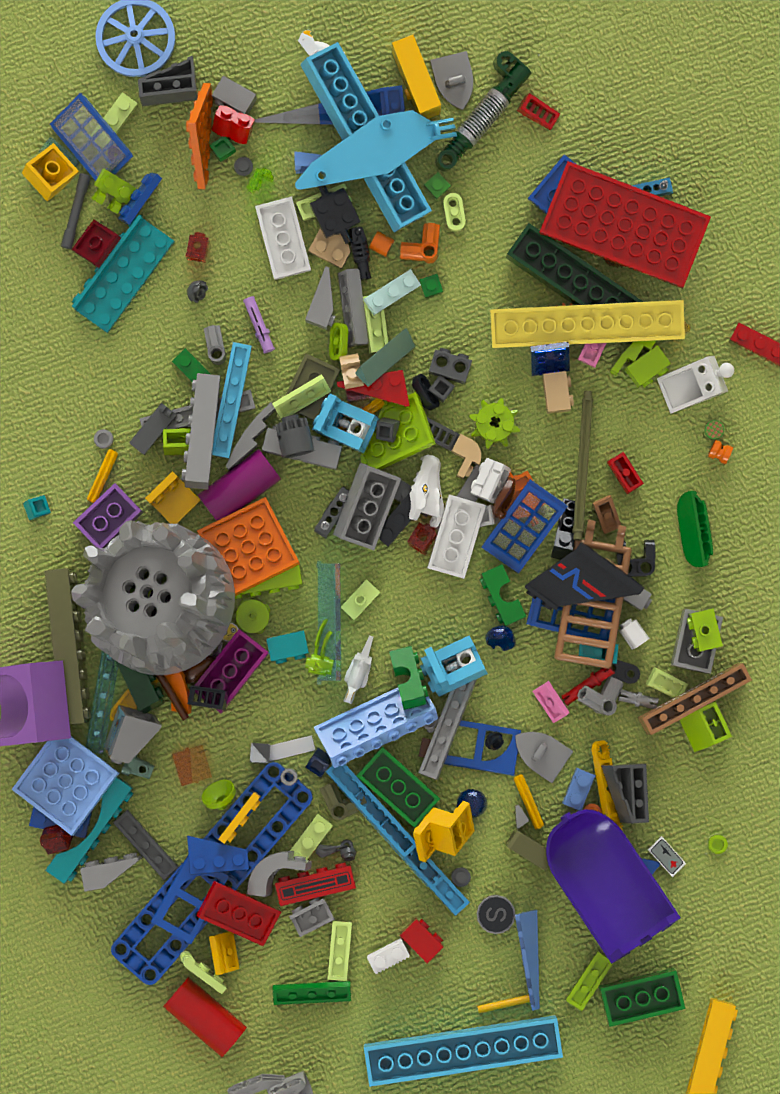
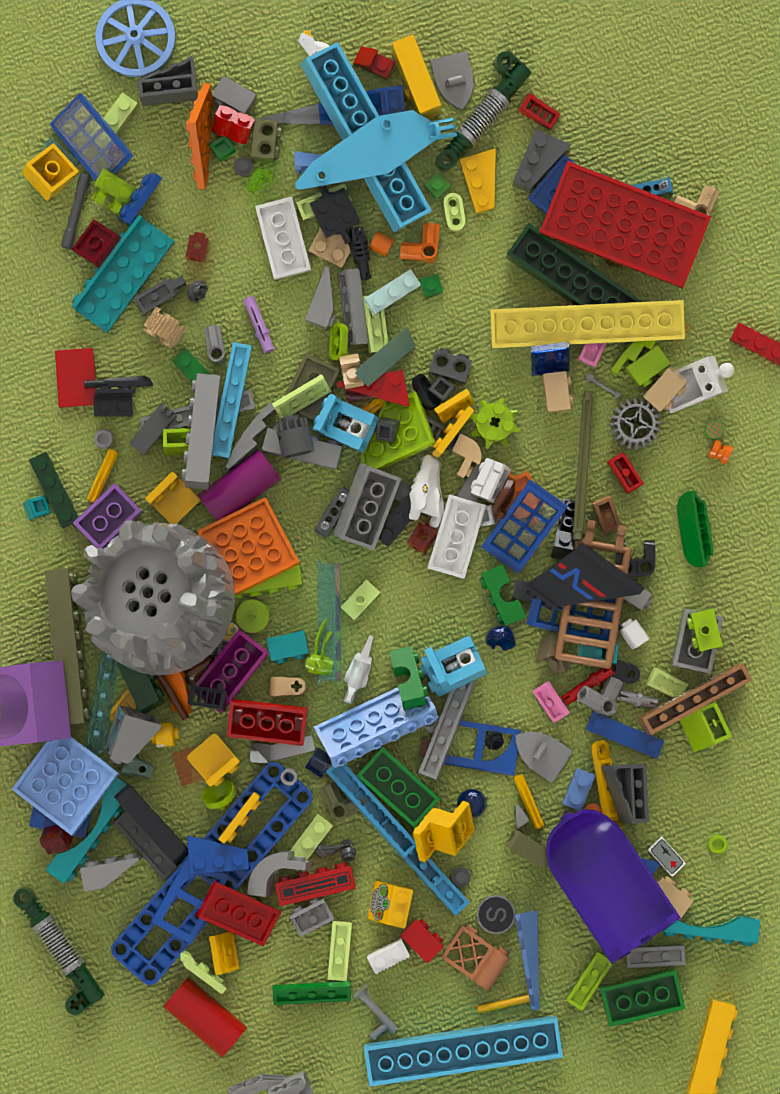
(54, 489): none -> dark green plate
(59, 947): none -> dark green piece
(72, 370): none -> red tile
(113, 402): none -> black bracket
(136, 381): none -> black piece
(152, 823): none -> black beam
(159, 294): none -> dark grey hinge
(165, 327): none -> tan brick
(166, 735): none -> yellow head
(213, 760): none -> yellow bracket
(261, 140): none -> olive brick
(267, 722): none -> red brick
(284, 686): none -> tan piece
(373, 62): none -> red slope
(385, 1020): none -> light grey piece
(390, 904): none -> yellow slope
(450, 408): none -> yellow plate
(451, 431): none -> yellow plate
(480, 179): none -> yellow wing
(489, 967): none -> nougat piece
(519, 591): none -> dark grey slope
(538, 160): none -> dark grey wedge
(547, 650): none -> dark tan slope
(590, 378): none -> light grey hinge
(624, 735): none -> blue plate
(643, 425): none -> light grey gear
(656, 956): none -> light grey plate
(666, 389): none -> tan brick
(679, 898): none -> tan brick
(705, 202): none -> tan piece
(739, 929): none -> teal arch

